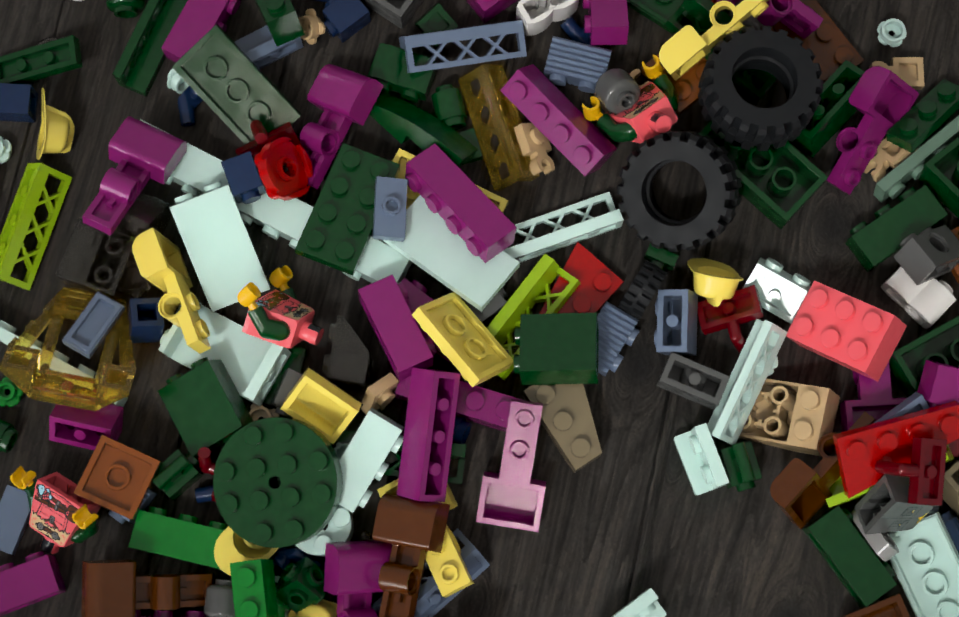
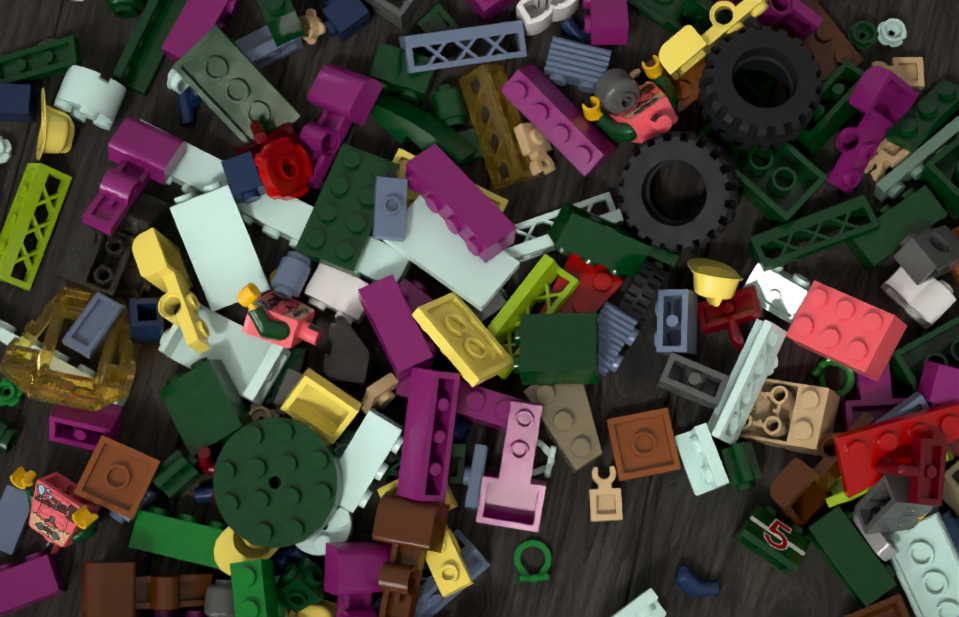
(89, 96): none -> light aqua brick
(291, 275): none -> sand blue brick
(337, 292): none -> white brick
(474, 475): none -> sand blue plate
(524, 576): none -> green piece
(550, 452): none -> light aqua piece
(598, 241): none -> dark green brick
(605, 501): none -> tan plate
(643, 444): none -> dark orange plate
(692, 585): none -> dark blue arm
(772, 539): none -> dark green slope
(814, 228): none -> dark green fence
(818, 372): none -> green piece
(867, 29): none -> dark green plate

